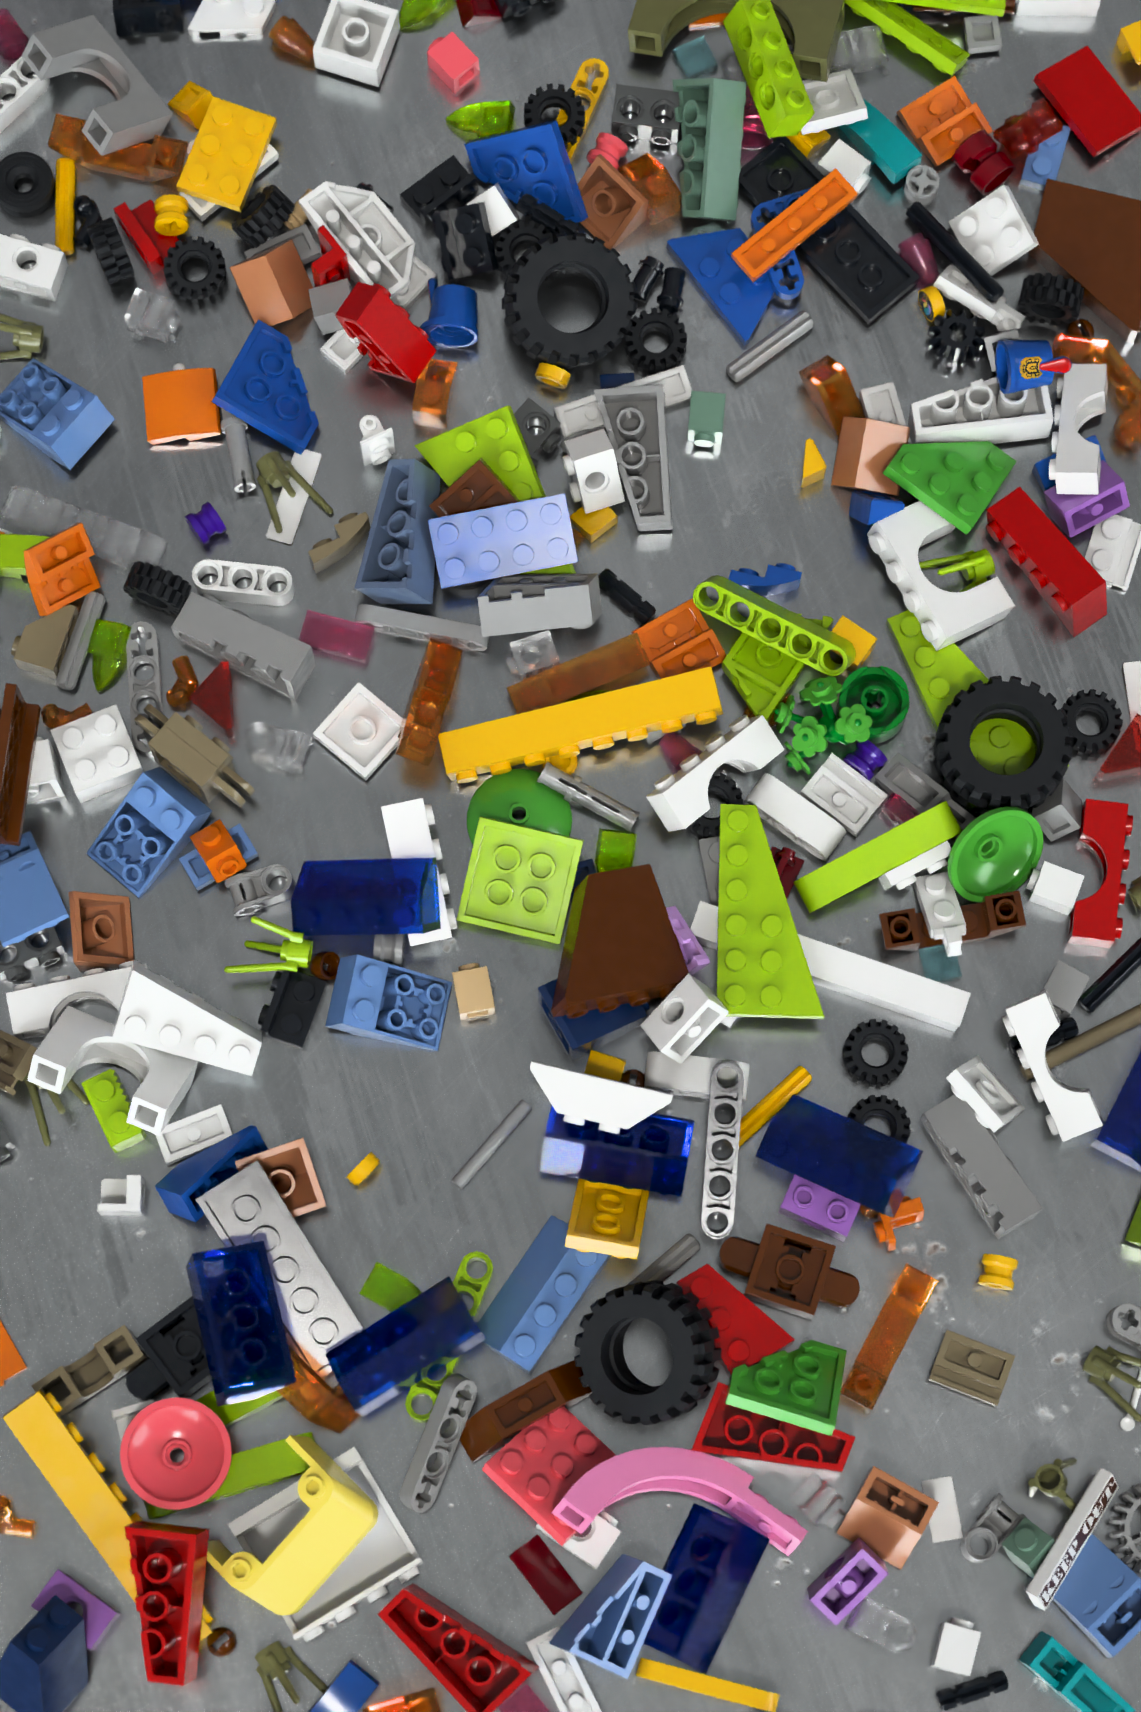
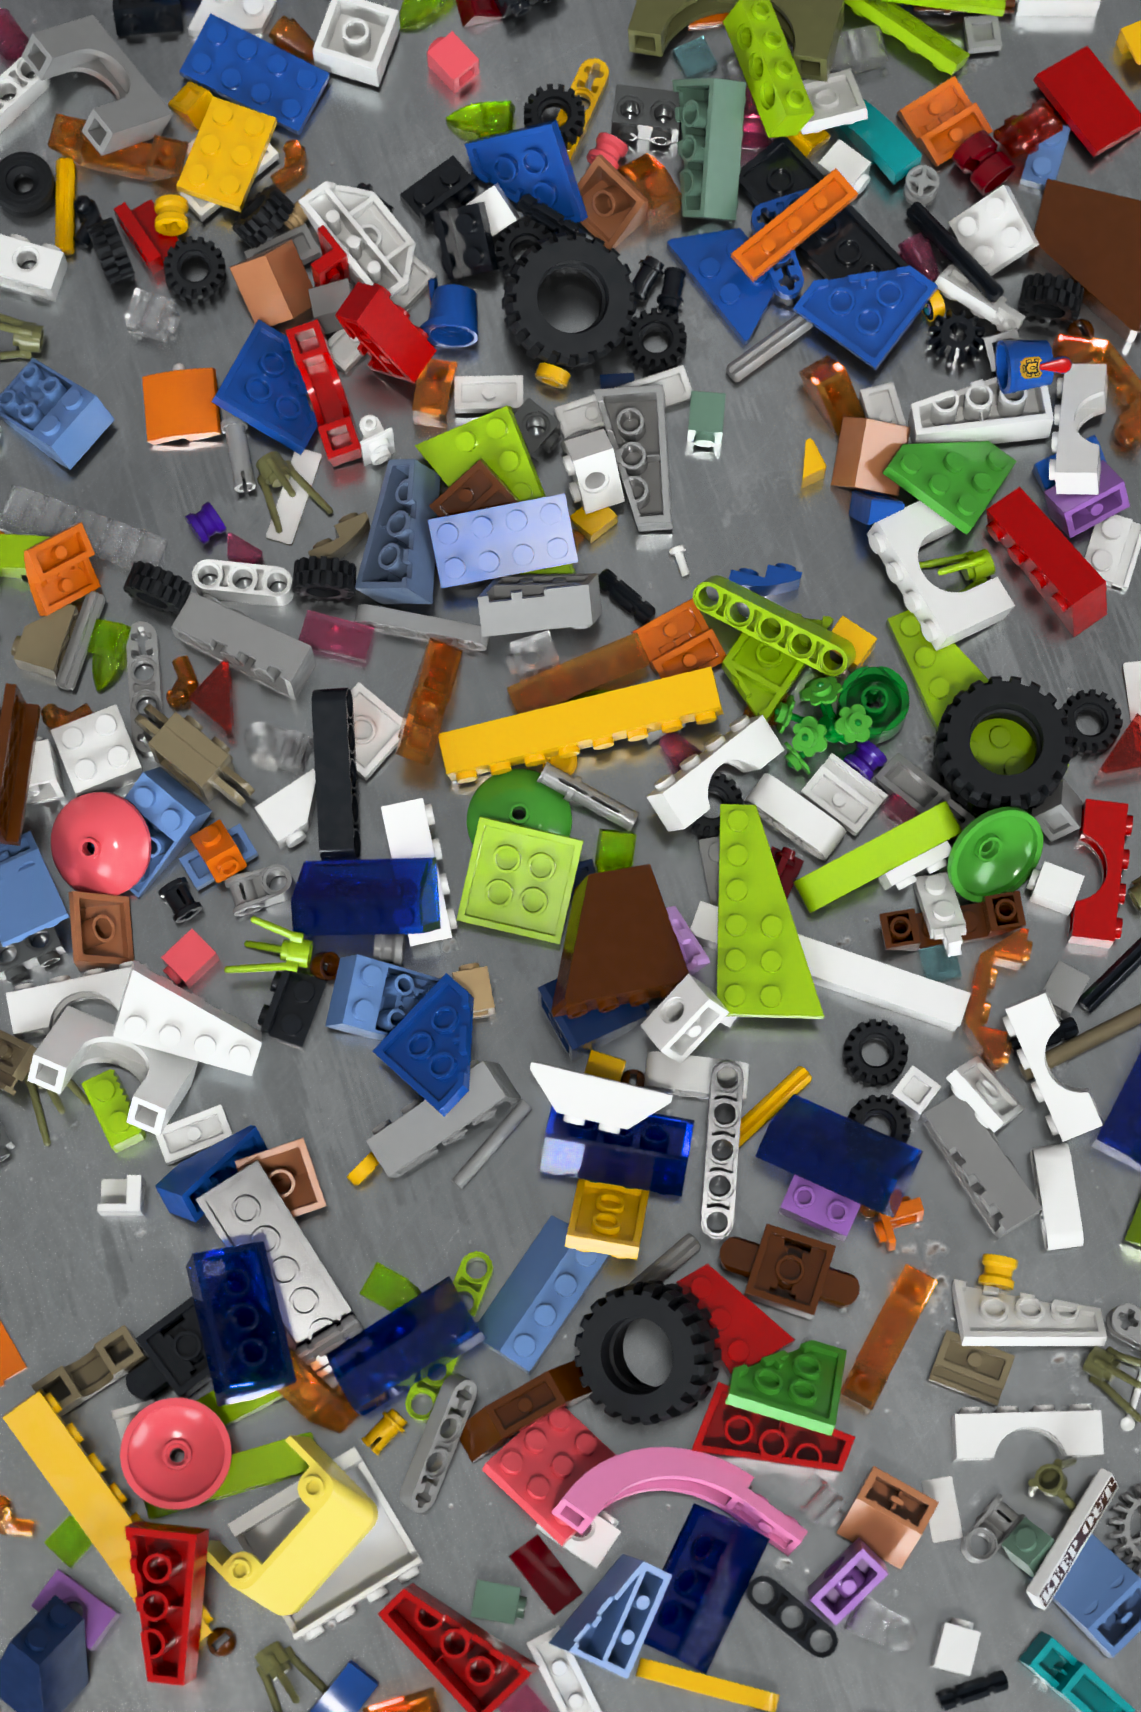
(69, 1542): none -> clear neon green plate
(119, 841): none -> coral dish
(180, 900): none -> black bush
(189, 959): none -> coral brick
(242, 551): none -> clear pink slope
(254, 73): none -> blue plate
(290, 811): none -> white slope
(294, 164): none -> clear orange arm
(324, 578): none -> black tyre
(325, 392): none -> red arch
(329, 1339): none -> light grey axle
(336, 774): none -> black beam
(386, 1429): none -> yellow pin
(421, 1128): none -> light grey wedge
(434, 1045): none -> blue plate
(487, 393): none -> white plate
(498, 1603): none -> sand green brick
(678, 552): none -> white piece
(809, 1622): none -> black beam
(867, 309): none -> blue plate
(915, 1092): none -> white panel
(991, 1042): none -> clear orange slope
(1022, 1320): none -> white wing
(1057, 1196): none -> white beam
(1074, 1432): none -> white arch

